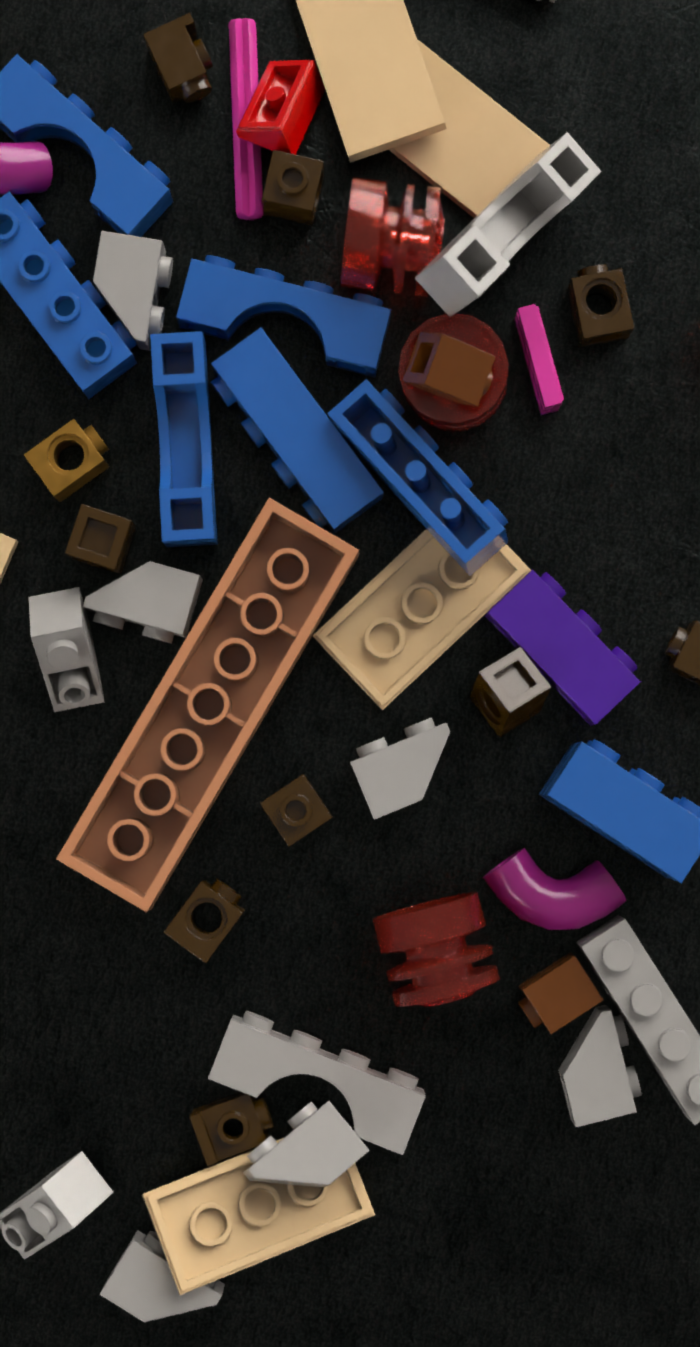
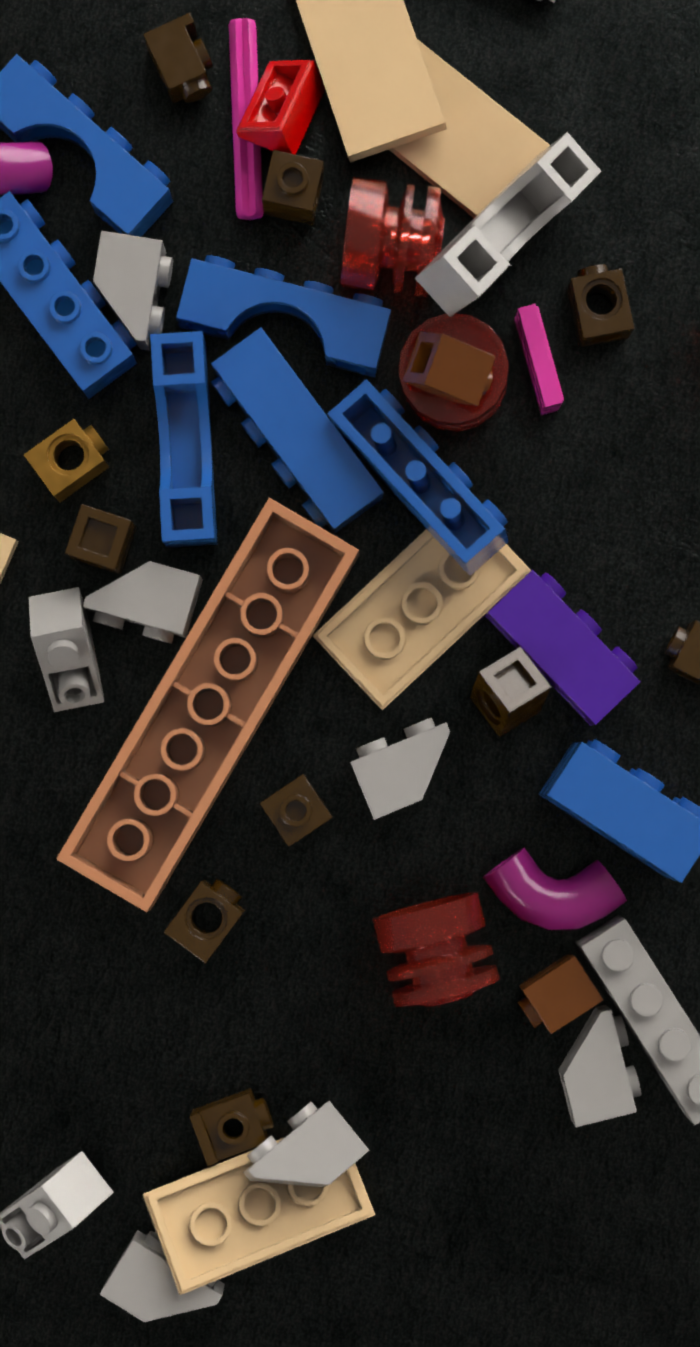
(380, 1104): light grey arch -> none

